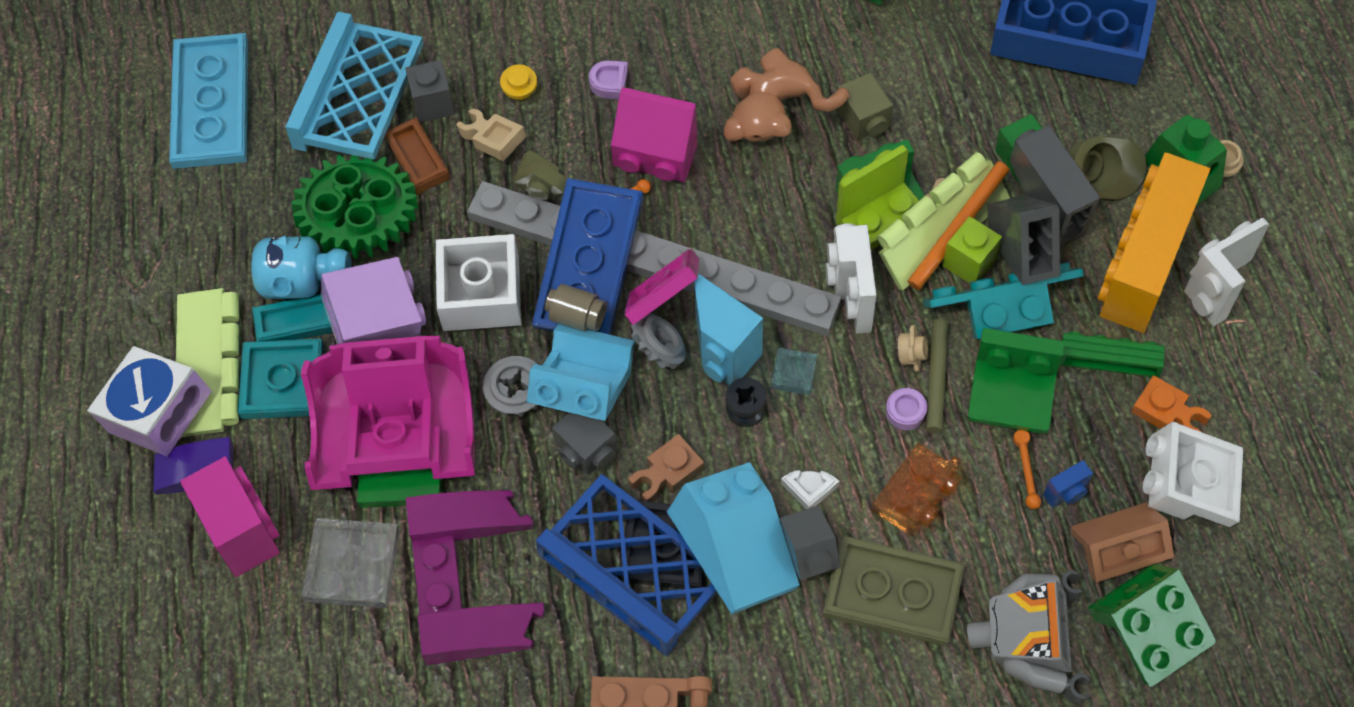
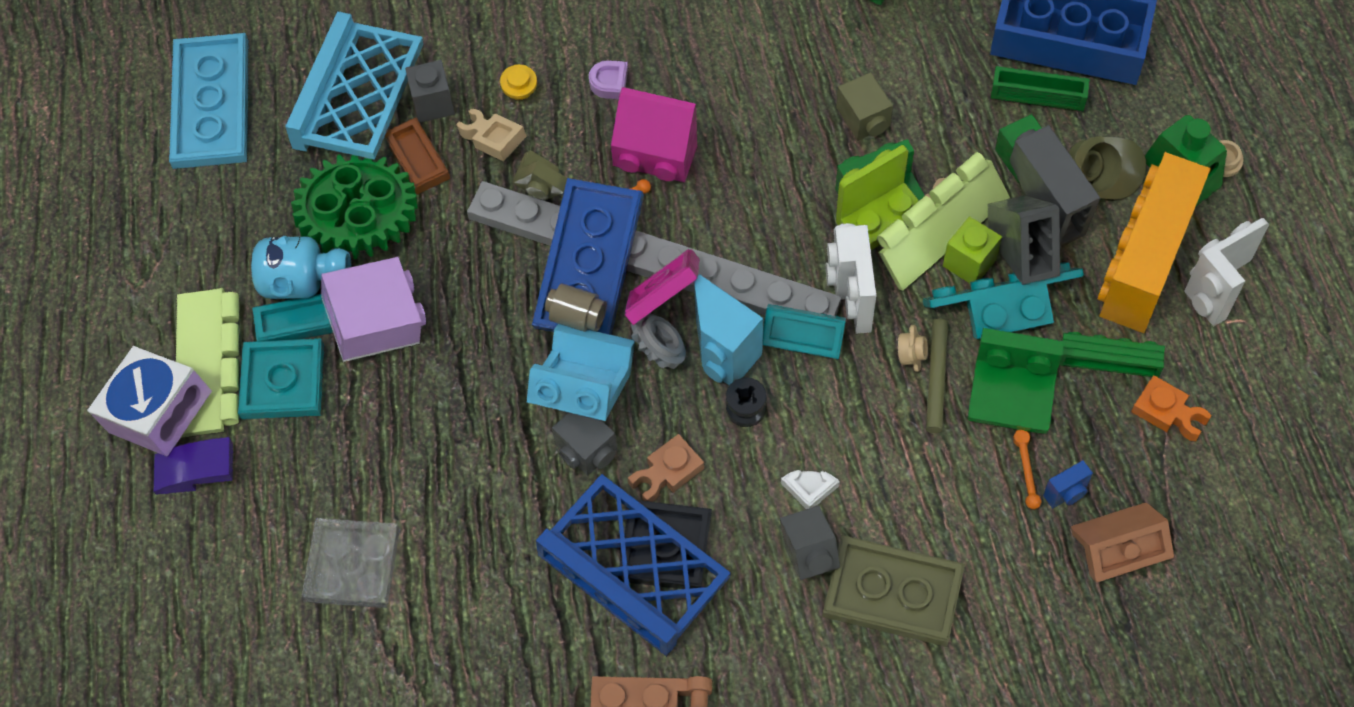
(232, 515): dark pink brick -> none
(389, 410): dark pink piece -> none
(392, 488): green tile -> none
(446, 627): magenta wedge -> none
(478, 282): white brick -> none
(507, 372): light grey gear -> none
(736, 536): medium azure slope -> none
(761, 112): nougat animal -> none
(794, 371): clear light blue tile -> none
(803, 331): none -> teal tile
(906, 409): lavender tile -> none
(916, 488): clear orange bracket -> none
(970, 209): orange bar -> none
(1032, 632): light grey torso -> none
(1040, 88): none -> green piece
(1155, 621): bracket -> none
(1194, 475): white plate -> none

